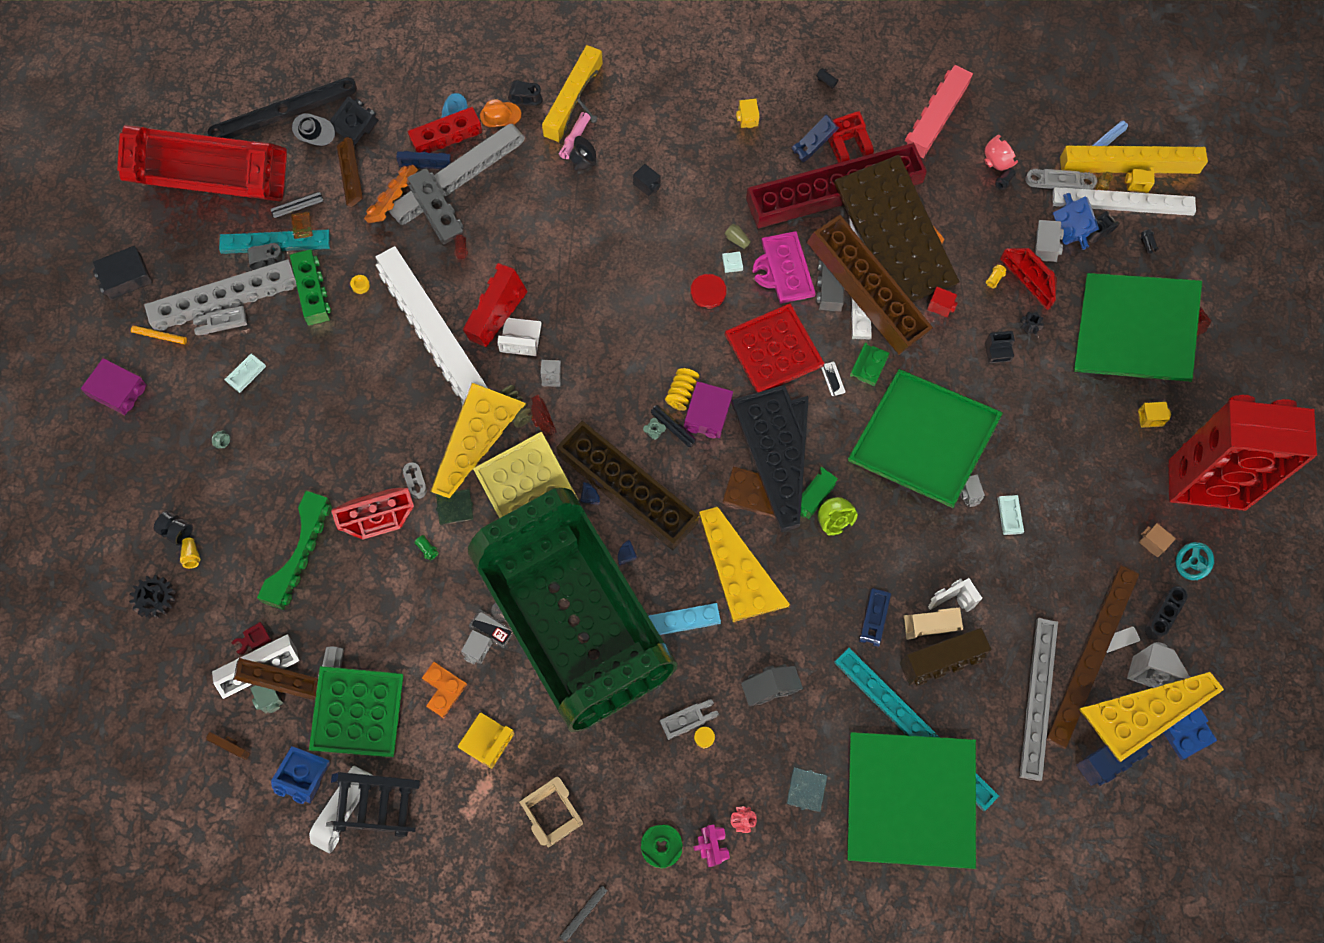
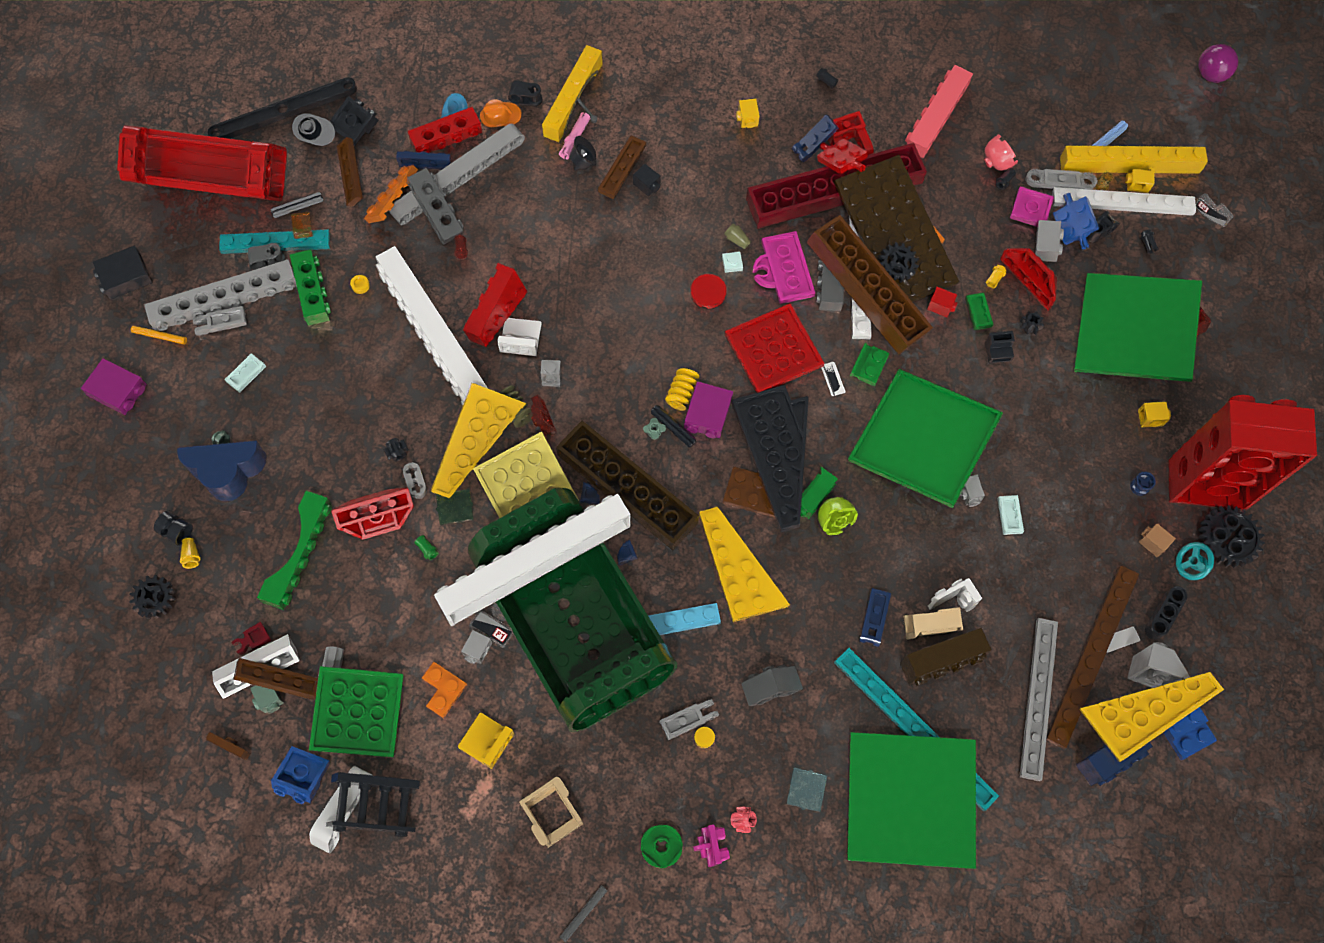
(224, 466): none -> dark blue brick
(396, 449): none -> black gear
(533, 559): none -> white piece
(622, 167): none -> reddish brown plate
(842, 156): none -> red plate
(902, 255): none -> black gear
(979, 311): none -> green plate
(1031, 206): none -> dark pink plate
(1146, 480): none -> dark blue wheel
(1217, 214): none -> slope
(1217, 524): none -> black gear
(1218, 63): none -> magenta piece

